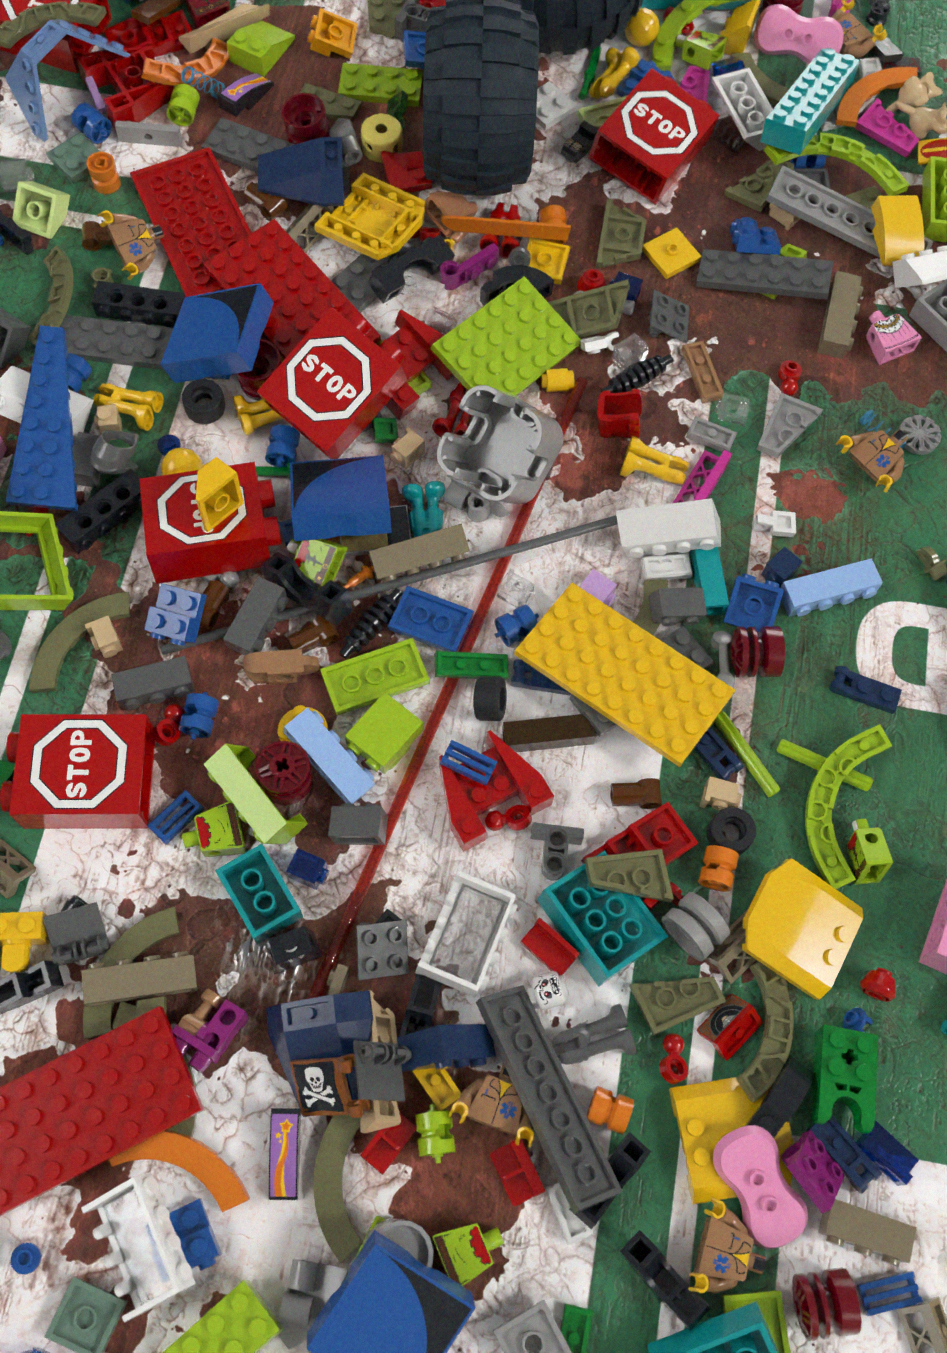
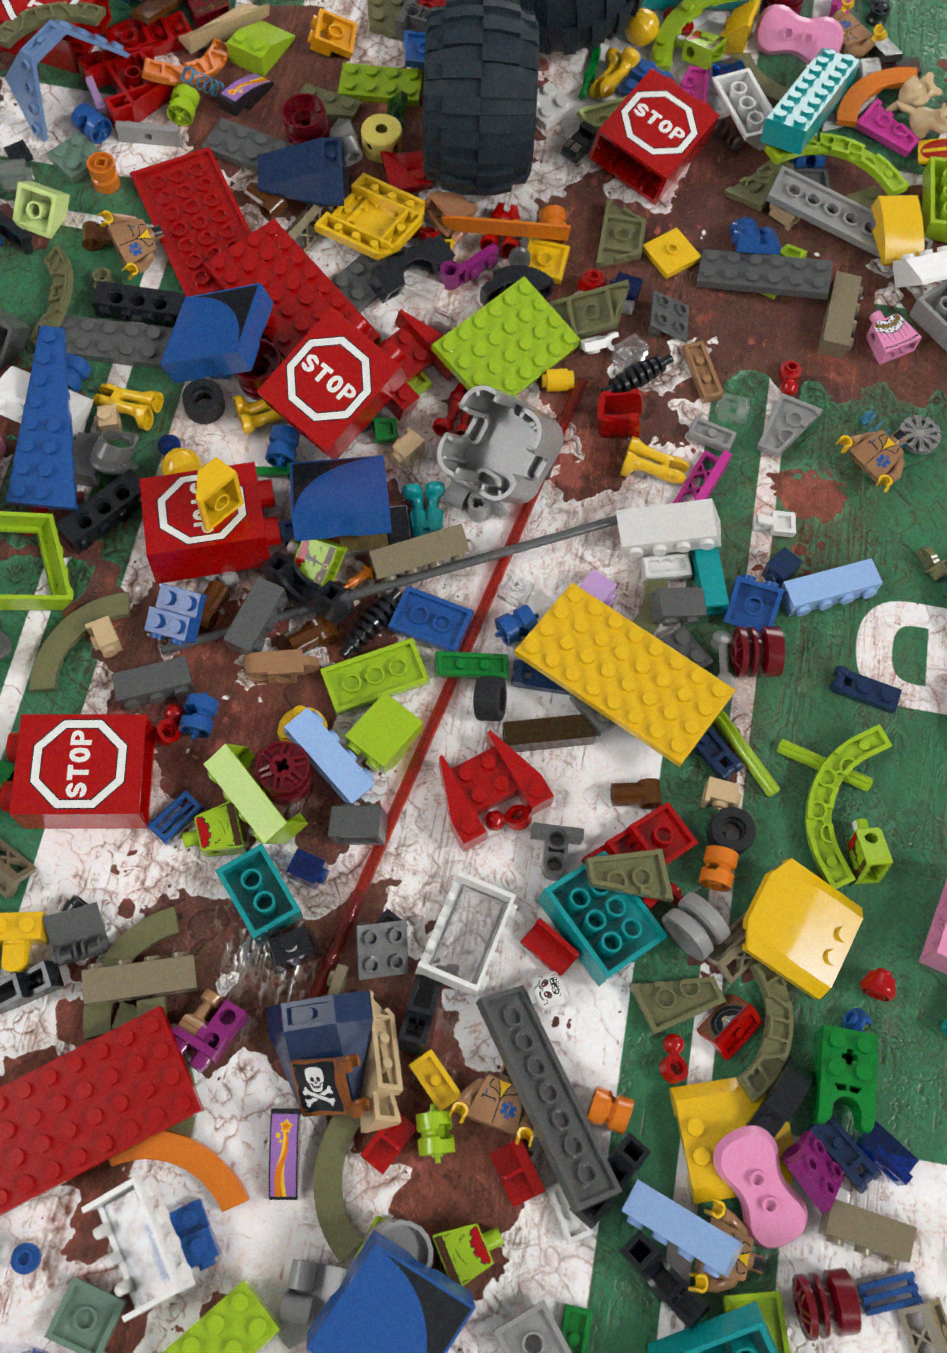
(18, 151): none -> black plate
(380, 1070): dark grey hinge -> none
(448, 1047): dark blue wedge -> none
(453, 745): blue tile -> none
(582, 1034): dark grey piece -> none
(683, 1228): none -> light blue brick

